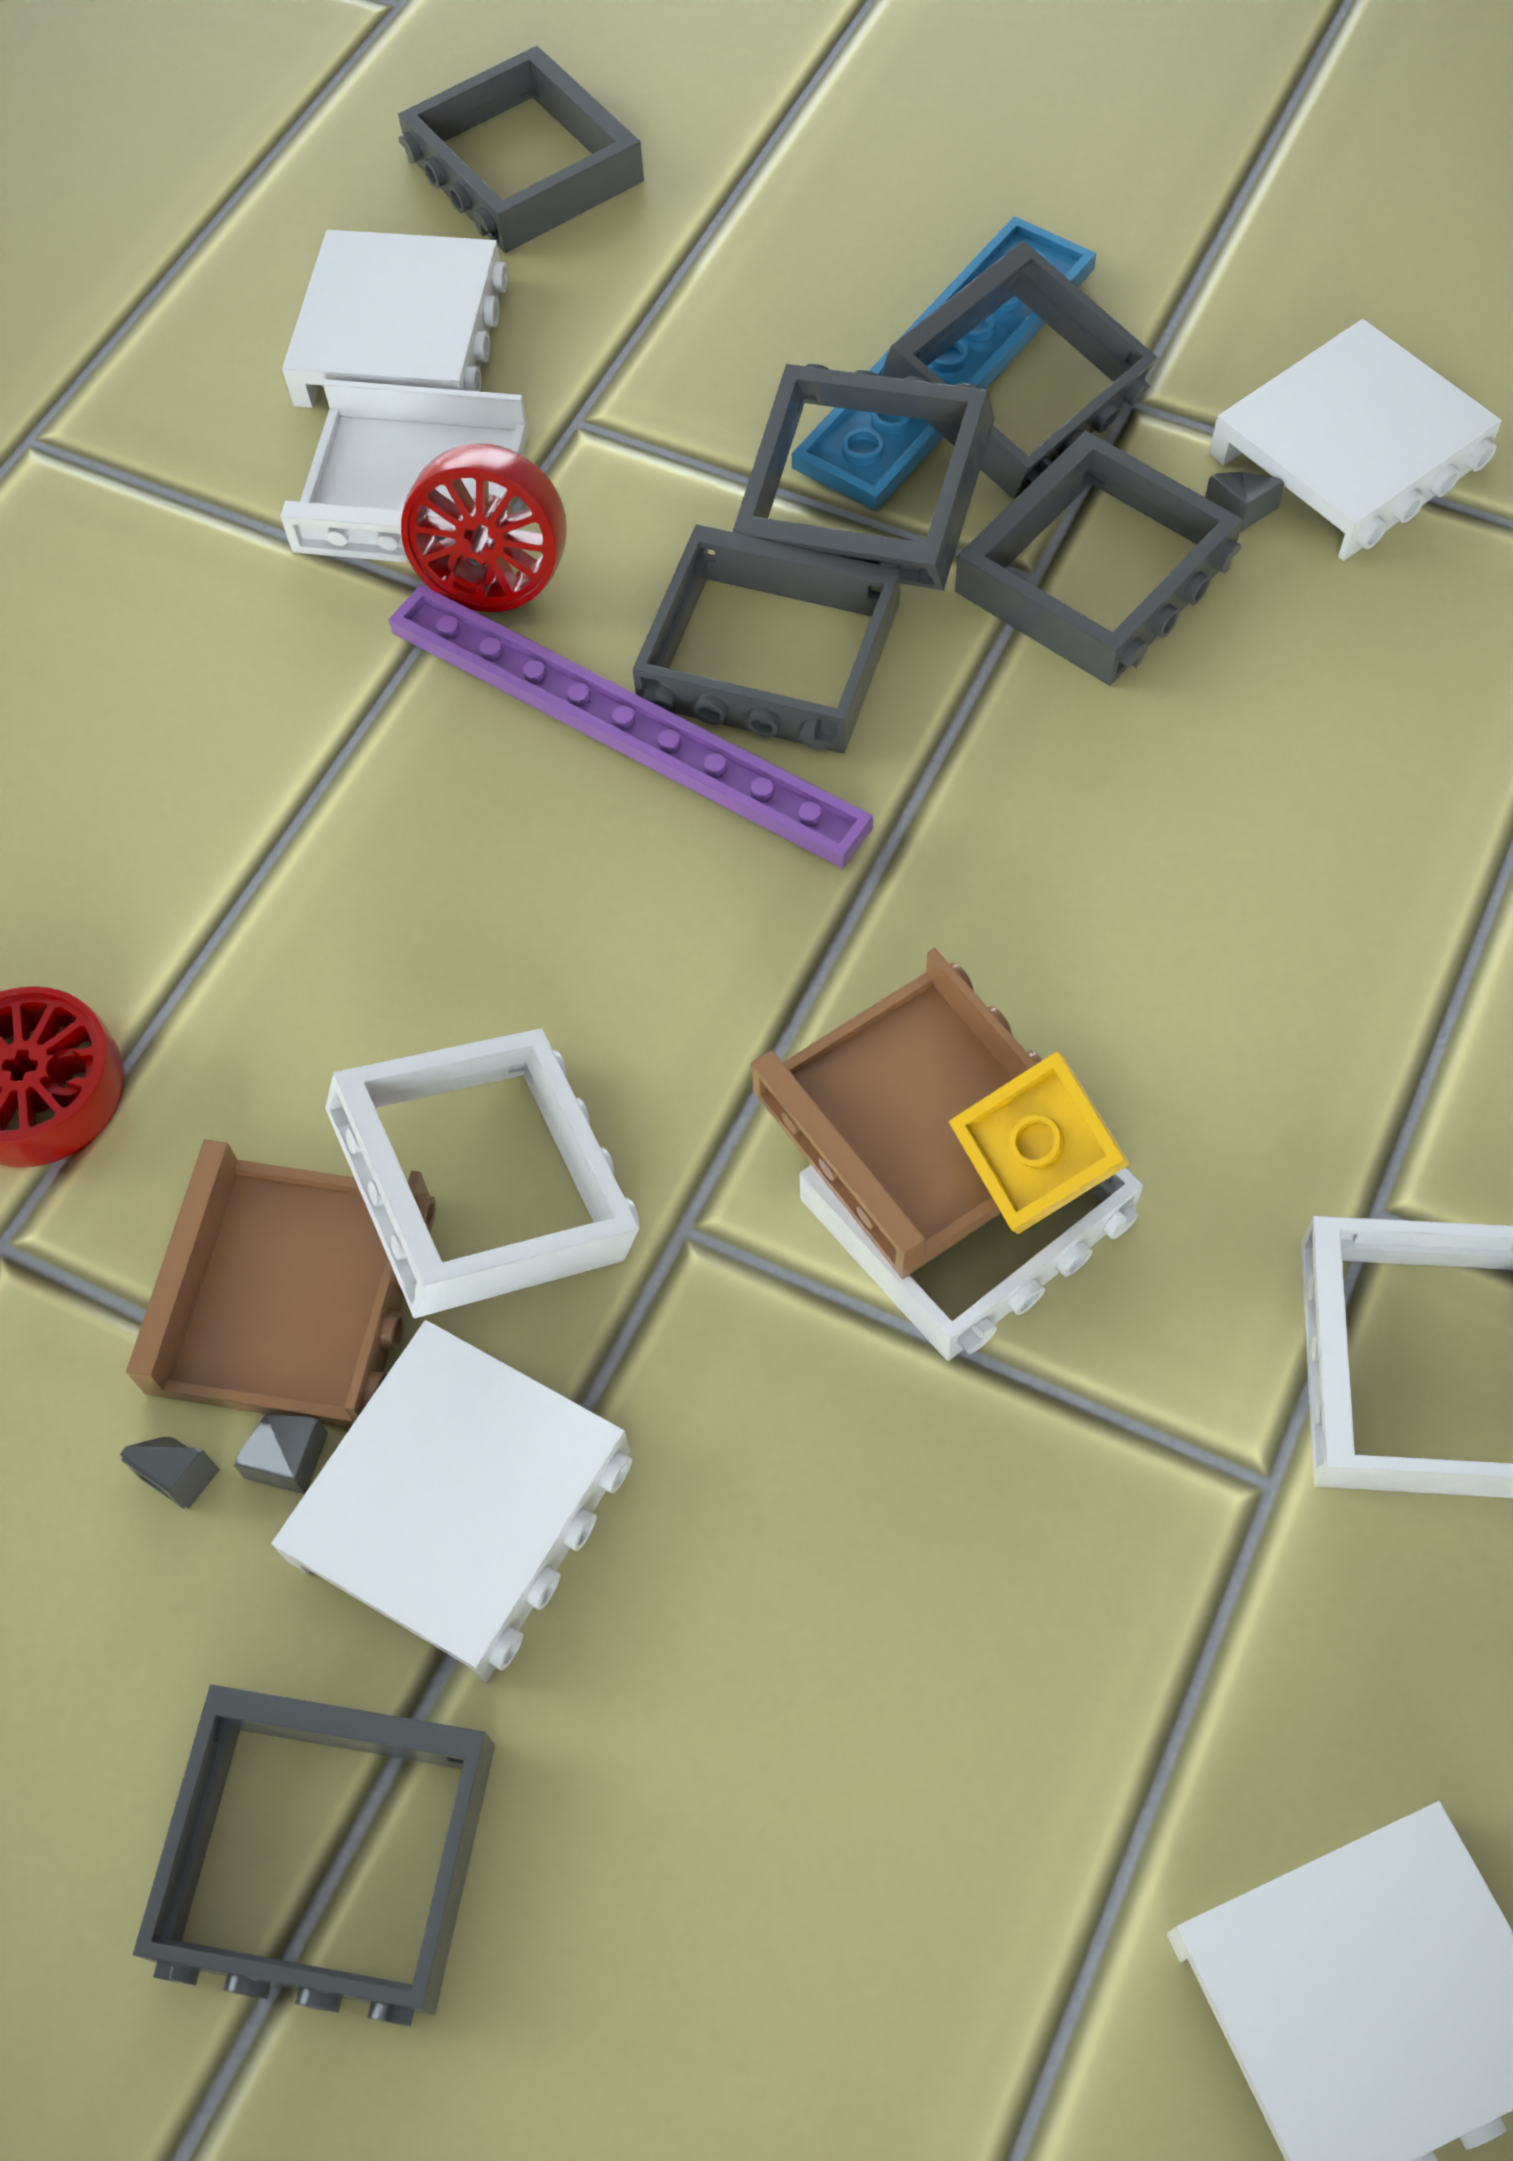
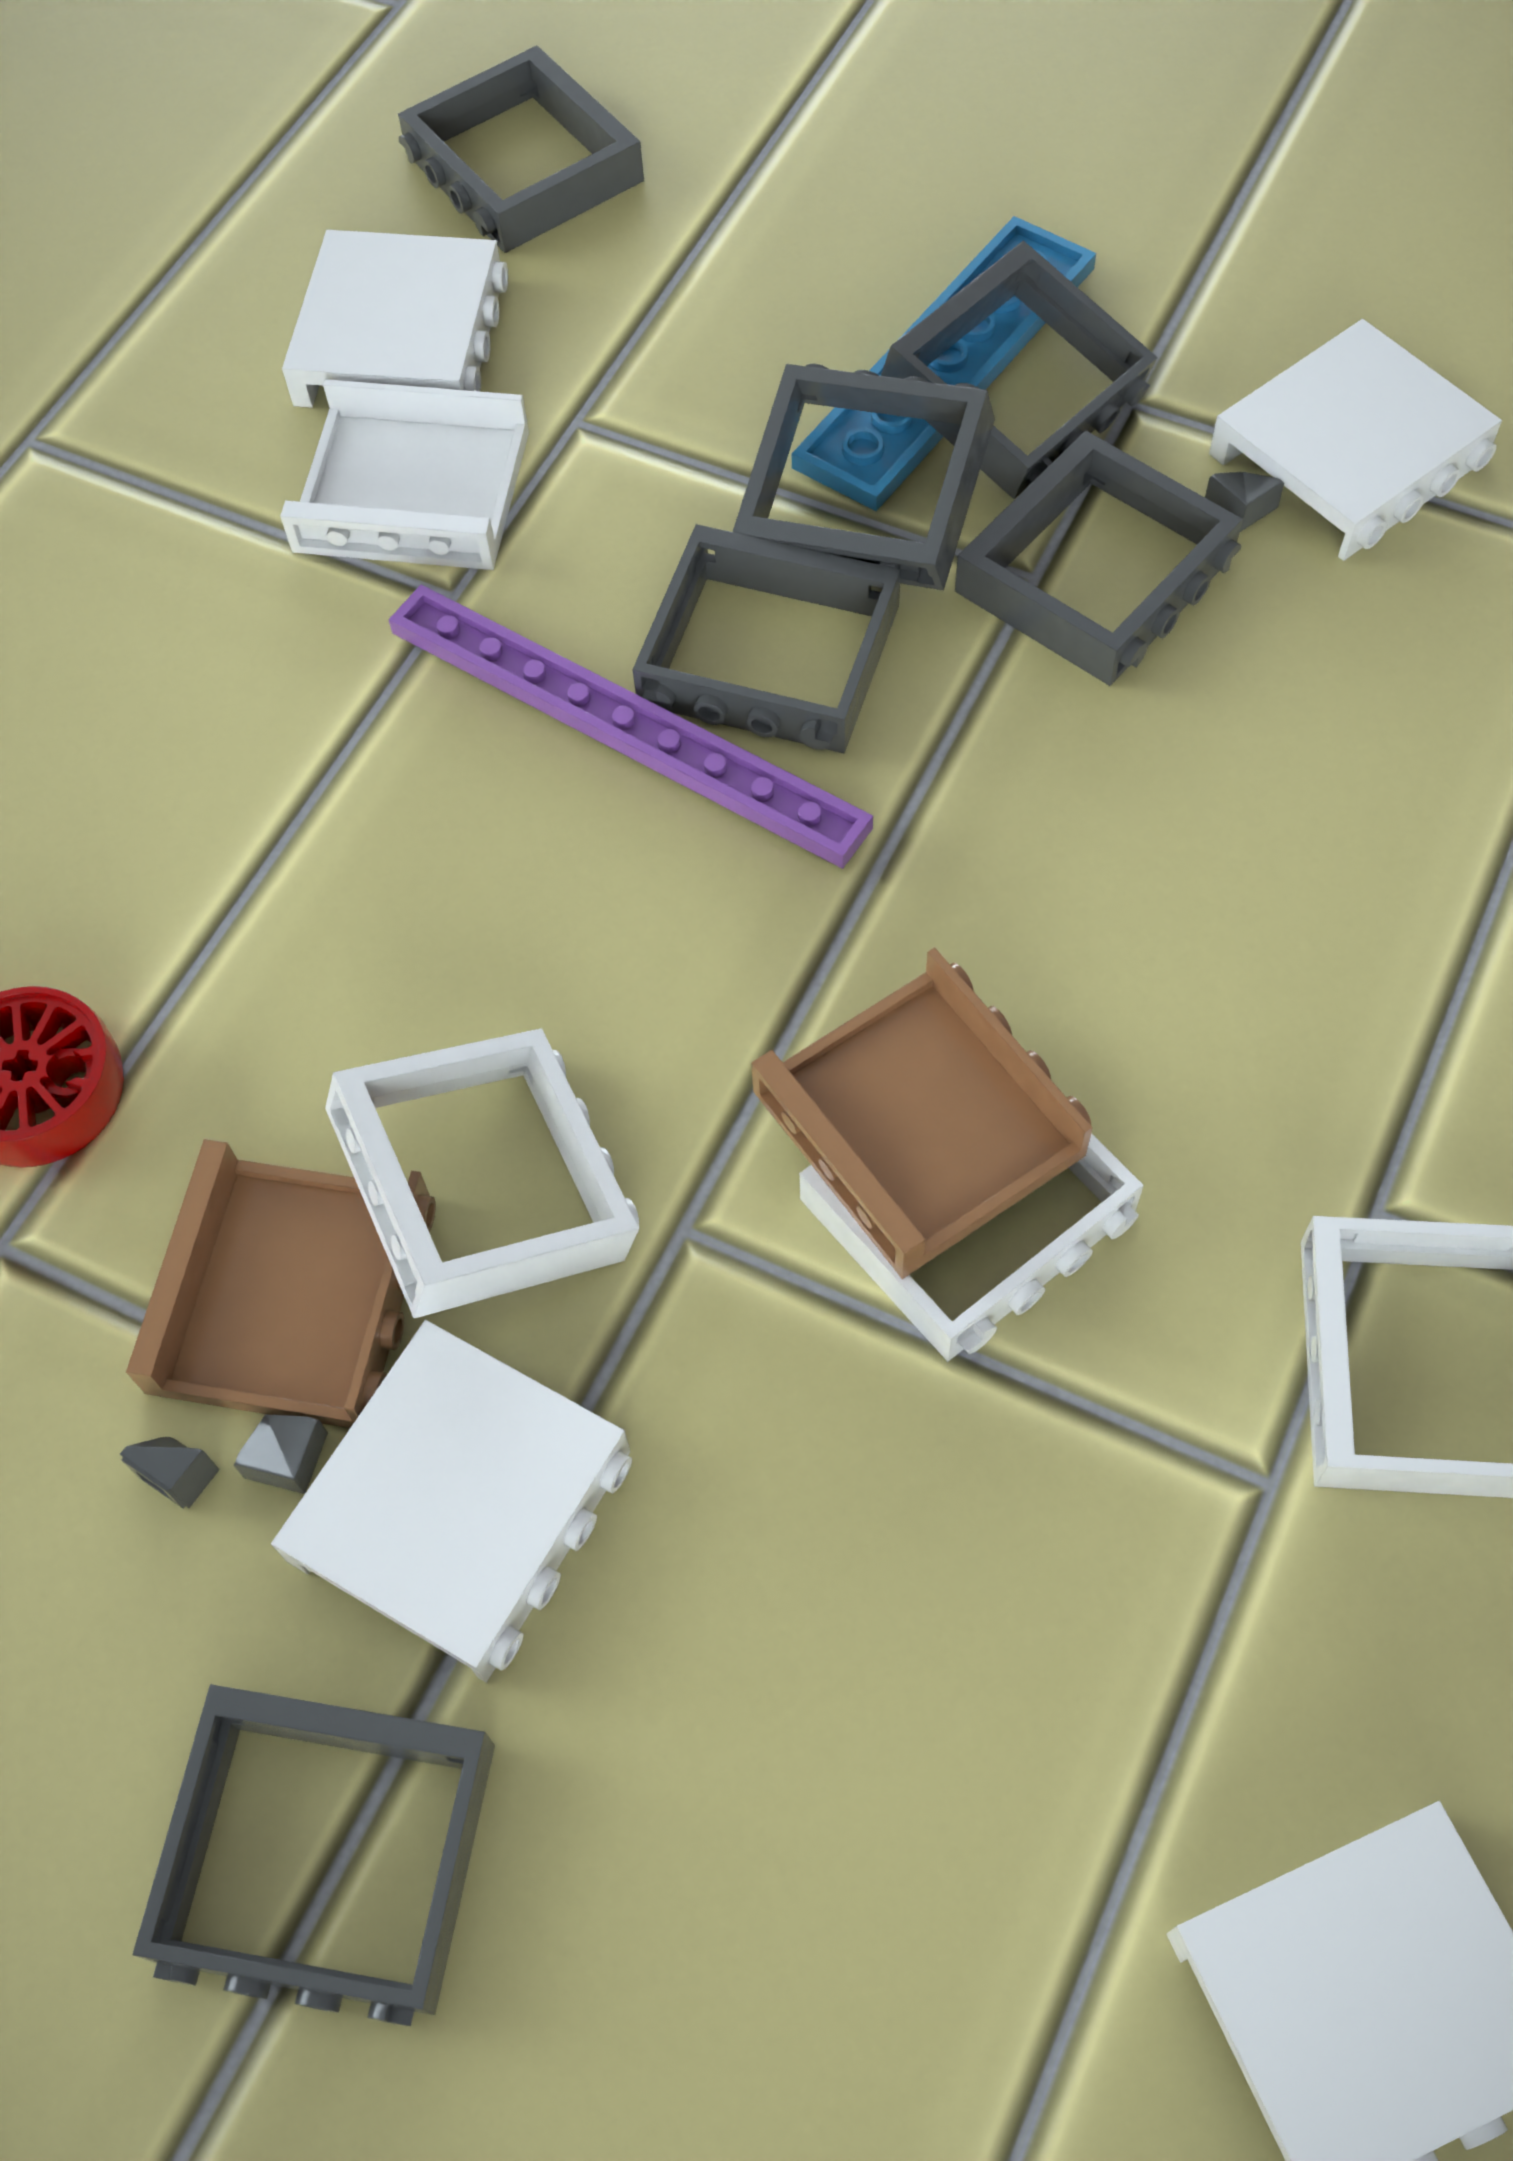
(463, 521): red piece -> none
(1038, 1142): yellow plate -> none

